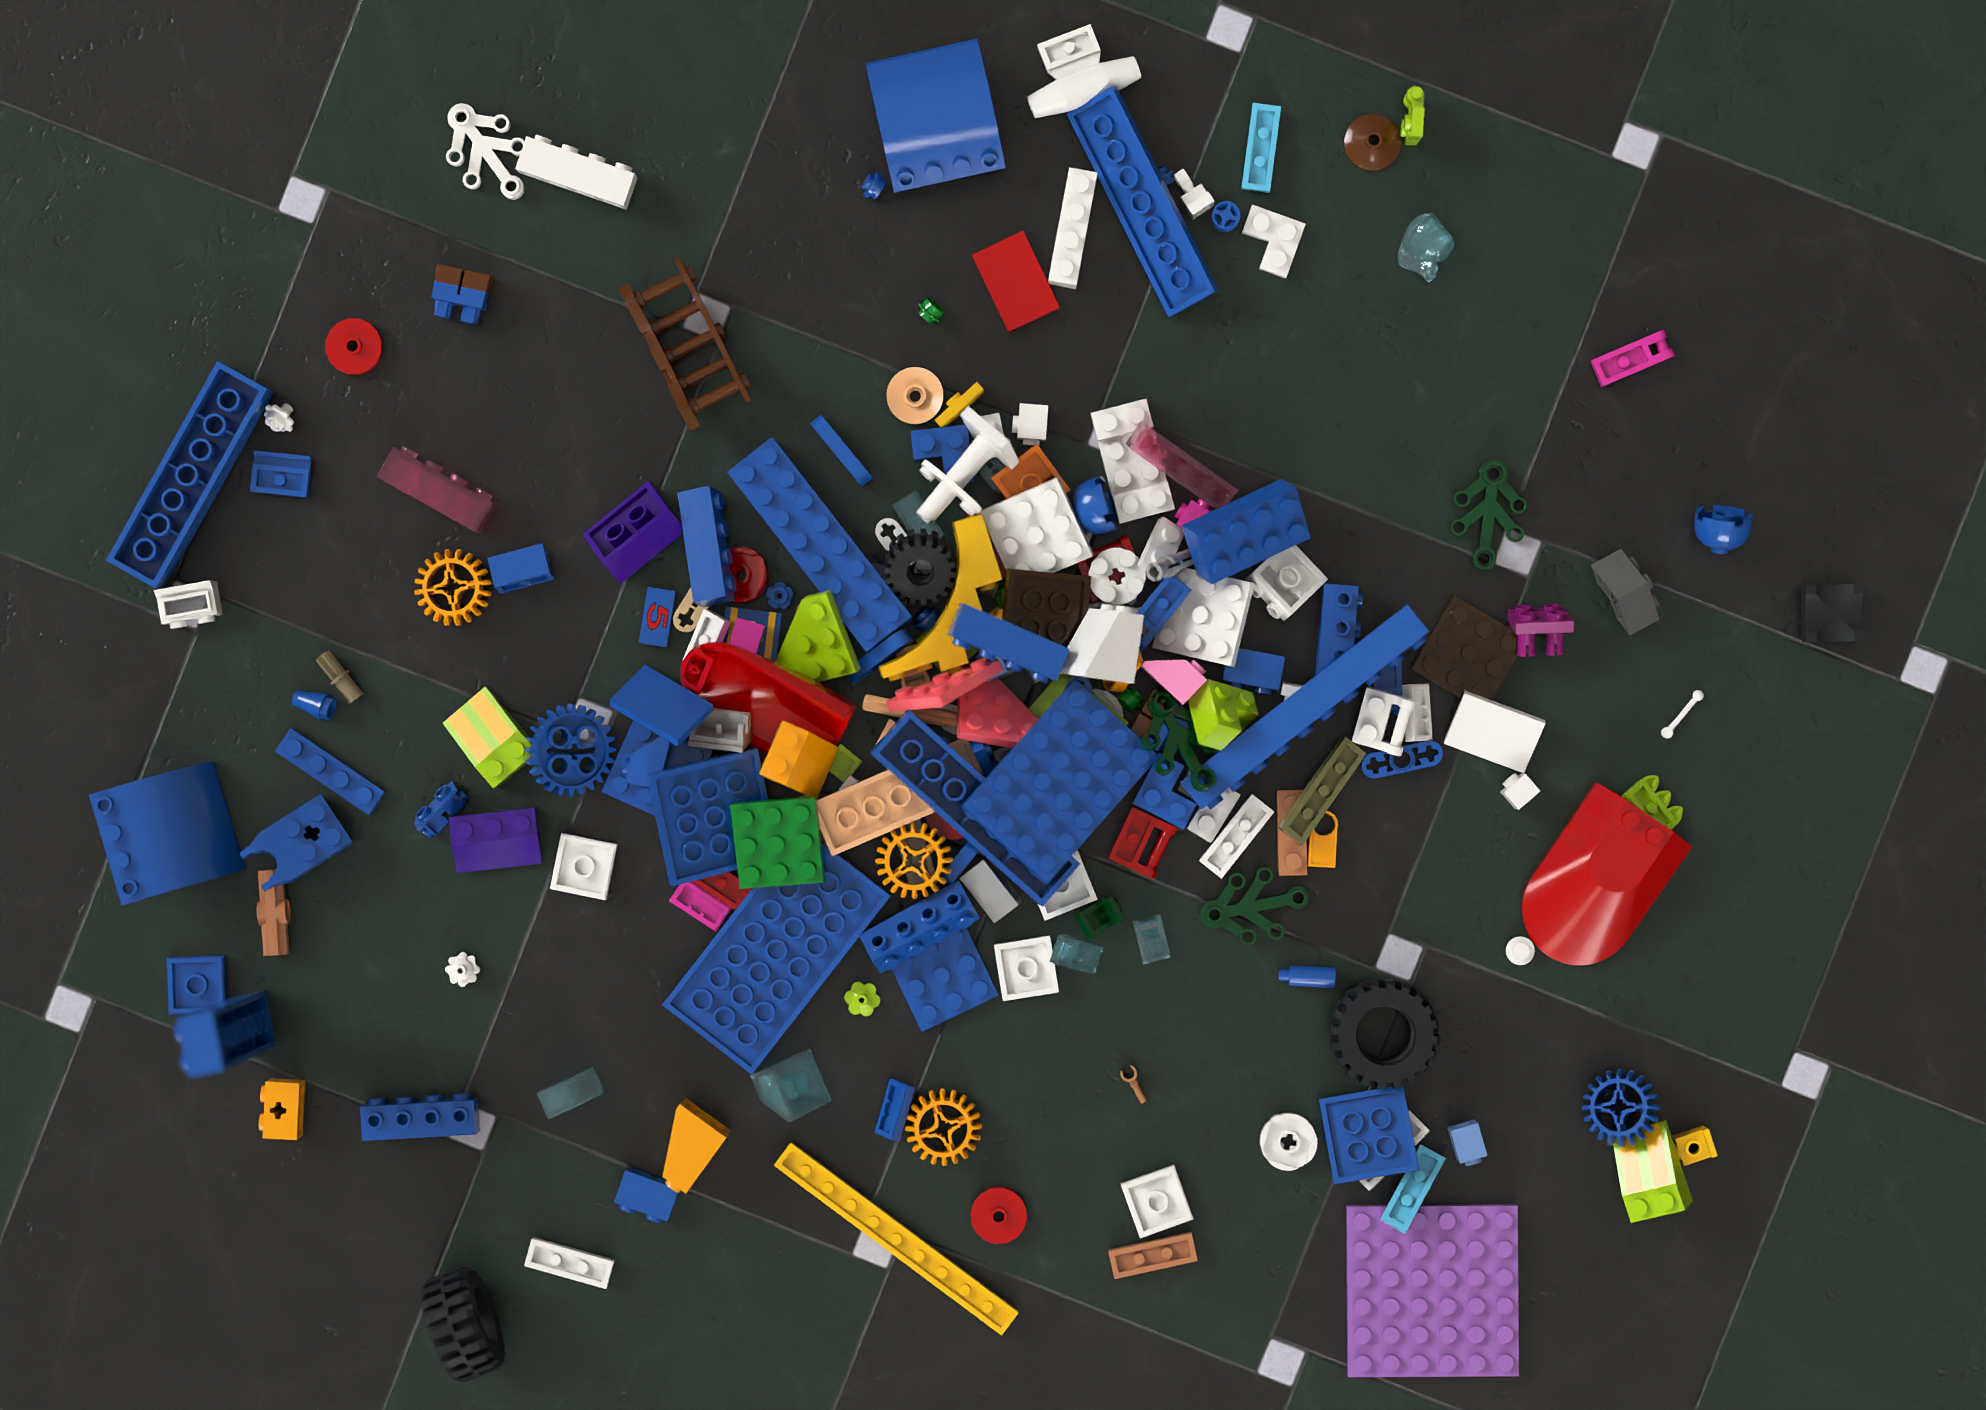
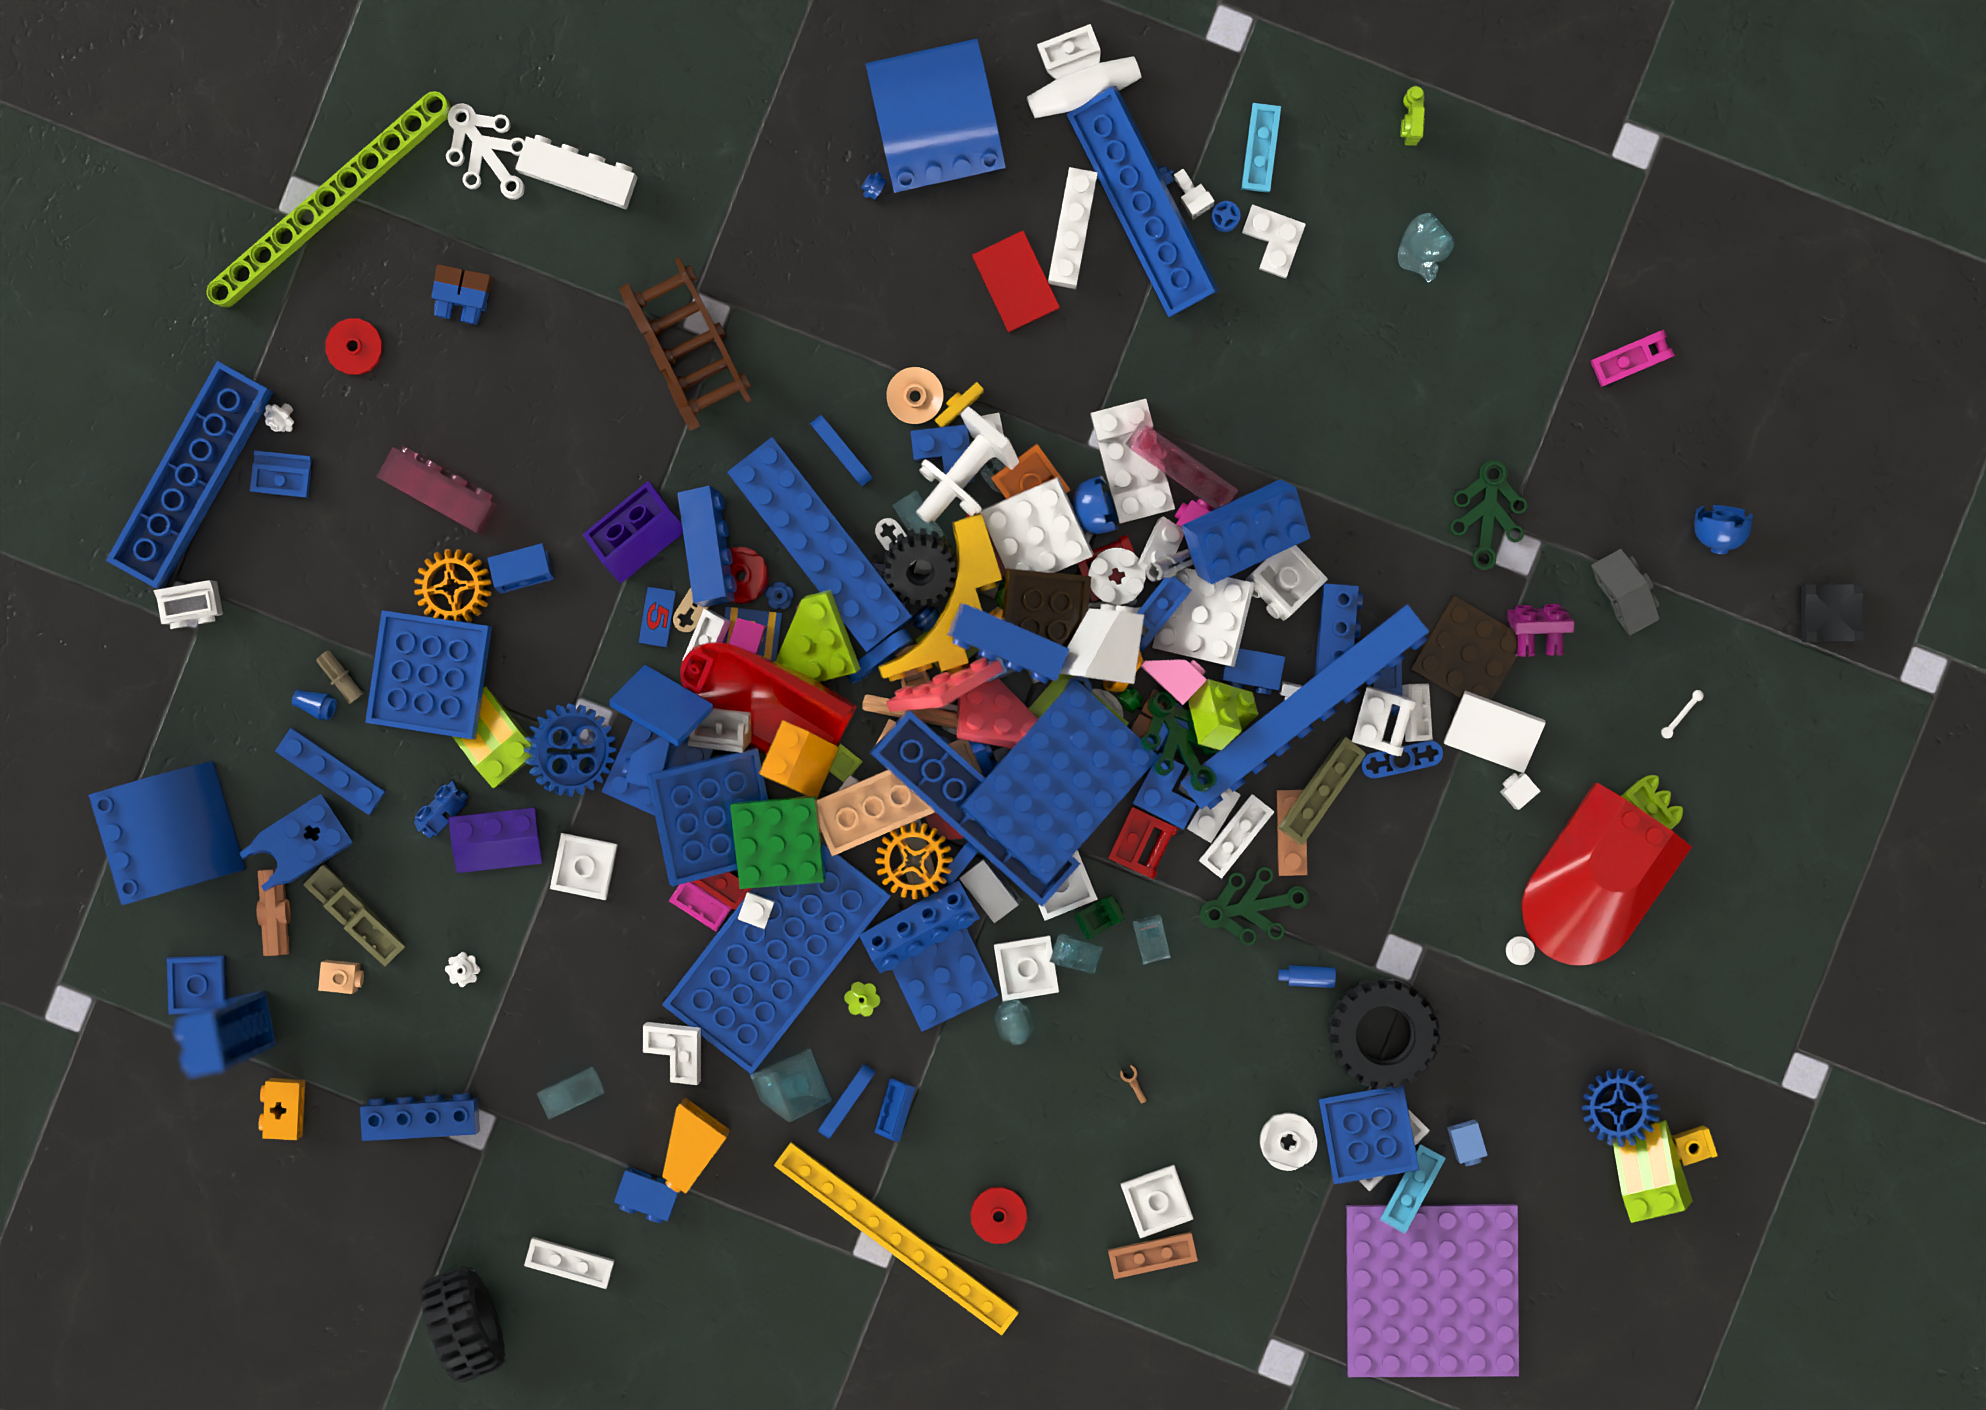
(315, 204): none -> lime beam
(340, 976): none -> light nougat brick
(354, 914): none -> olive slope
(428, 674): none -> blue plate
(682, 1045): none -> white plate
(756, 910): none -> white plate
(846, 1101): none -> blue beam
(930, 310): green plate -> none
(930, 1131): light orange gear -> none
(1014, 1022): none -> clear light blue head
(1031, 424): white brick -> none
(1323, 847): light orange piece -> none
(1362, 152): reddish brown dish -> none

